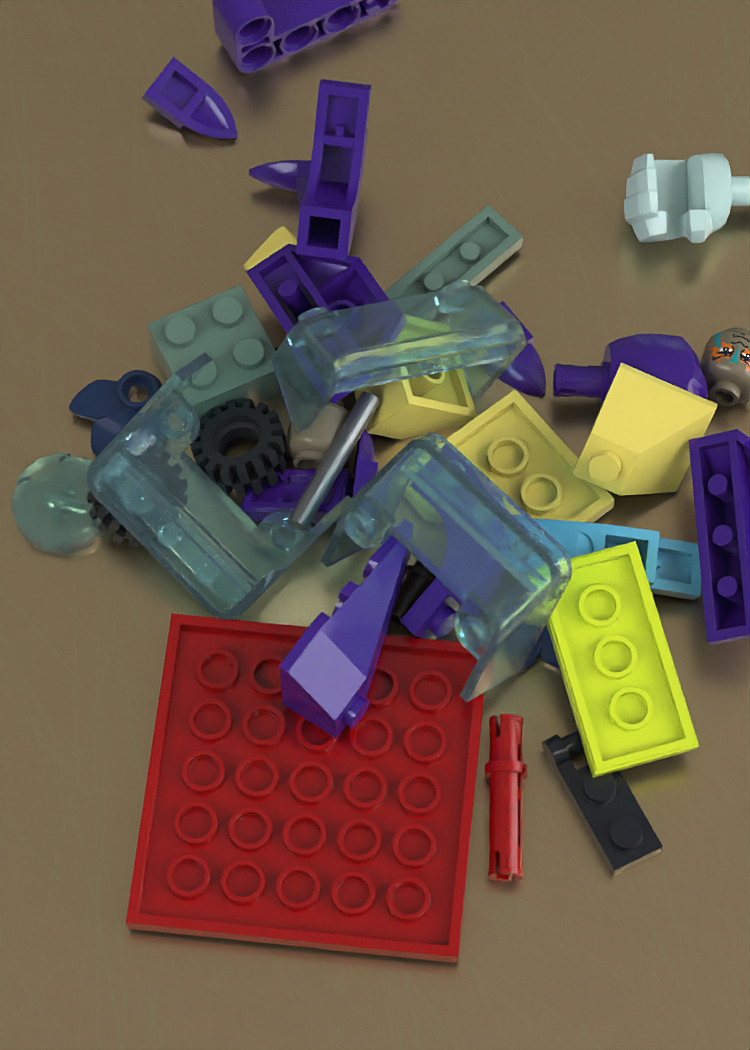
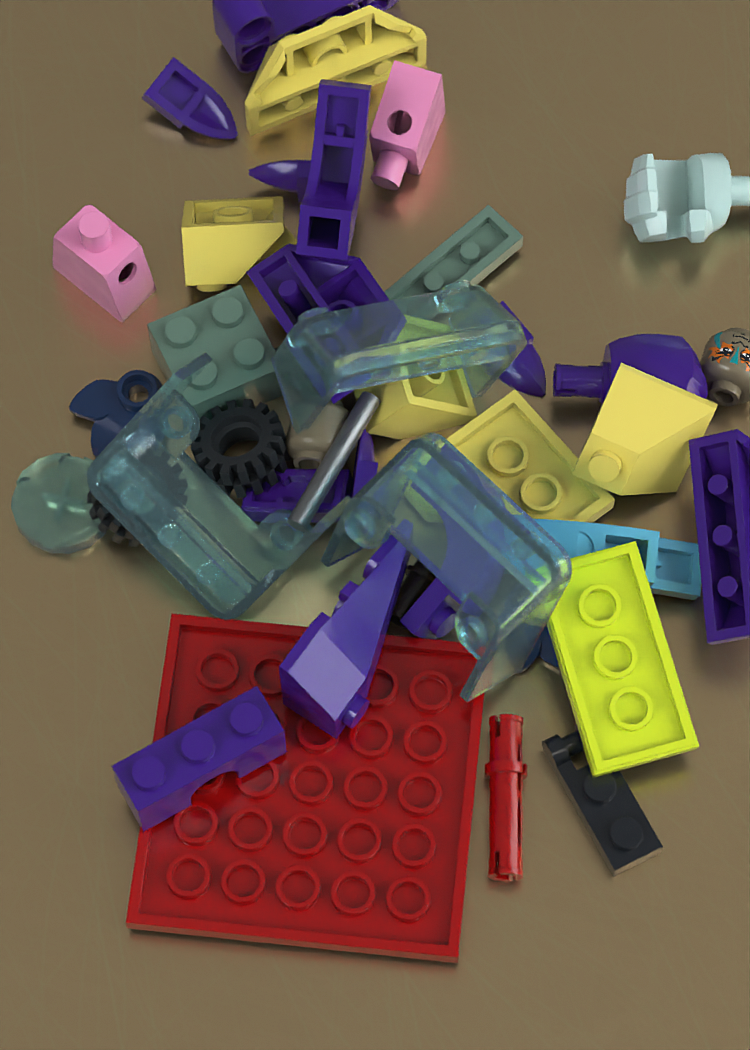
(96, 255): none -> bright pink torso
(168, 772): none -> dark purple arch
(227, 238): none -> light yellow slope
(342, 49): none -> light yellow wedge
(405, 123): none -> bright pink torso

